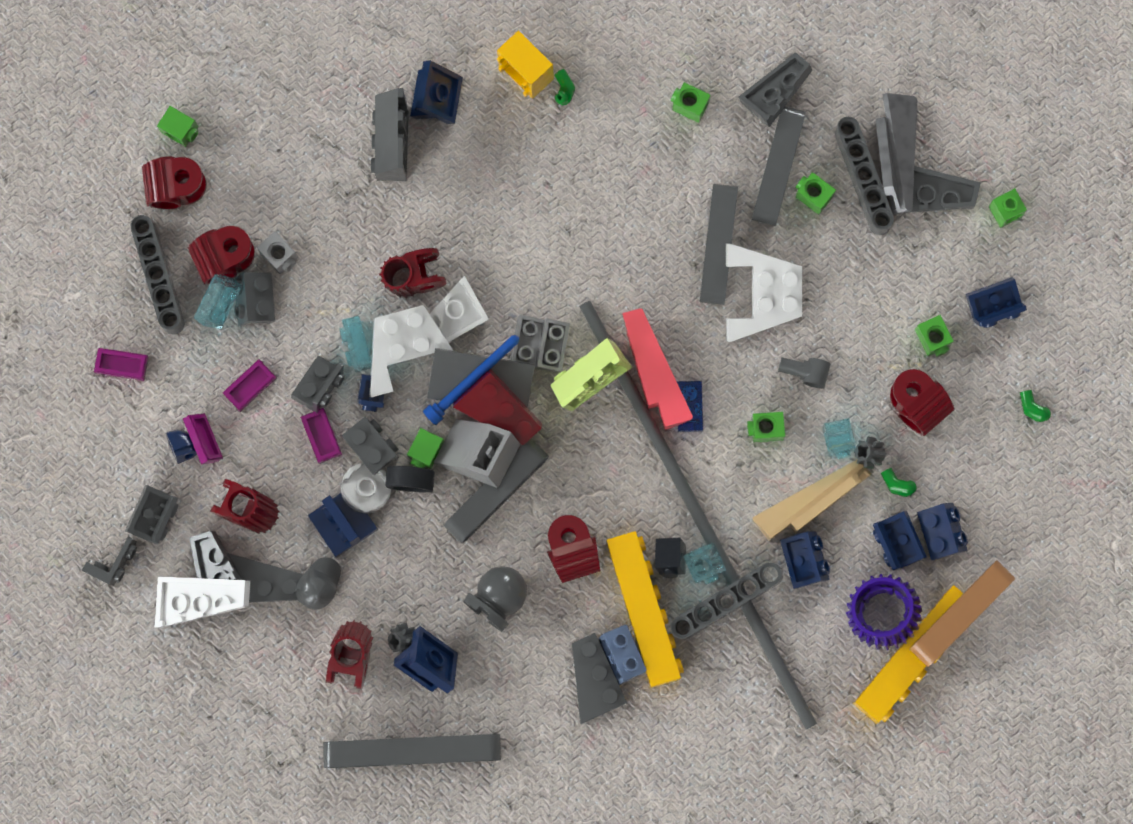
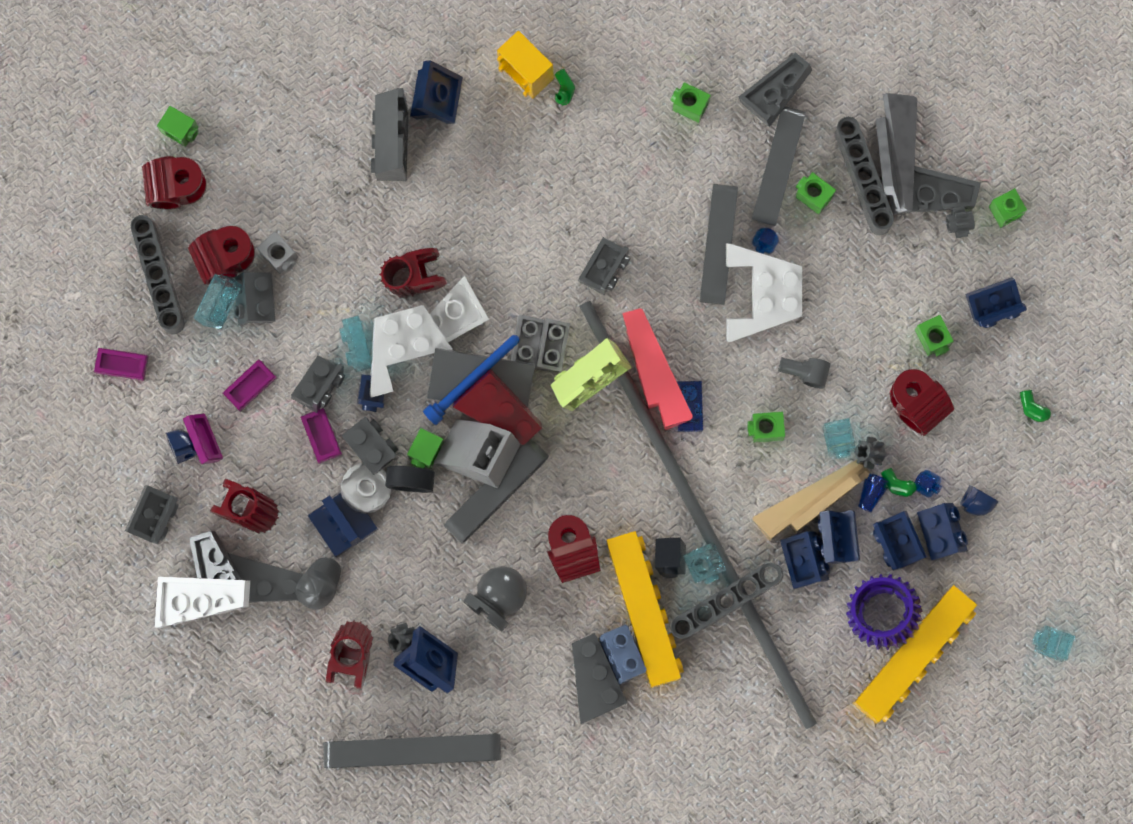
(117, 572): dark grey bracket -> none
(604, 265): none -> dark grey bracket
(765, 240): none -> clear blue piece
(839, 537): none -> dark blue bracket
(872, 491): none -> clear blue cone
(928, 483): none -> clear blue piece
(960, 222): none -> dark grey gear
(962, 613): medium nougat beam -> none
(977, 502): none -> dark blue piece
(1053, 643): none -> clear light blue brick

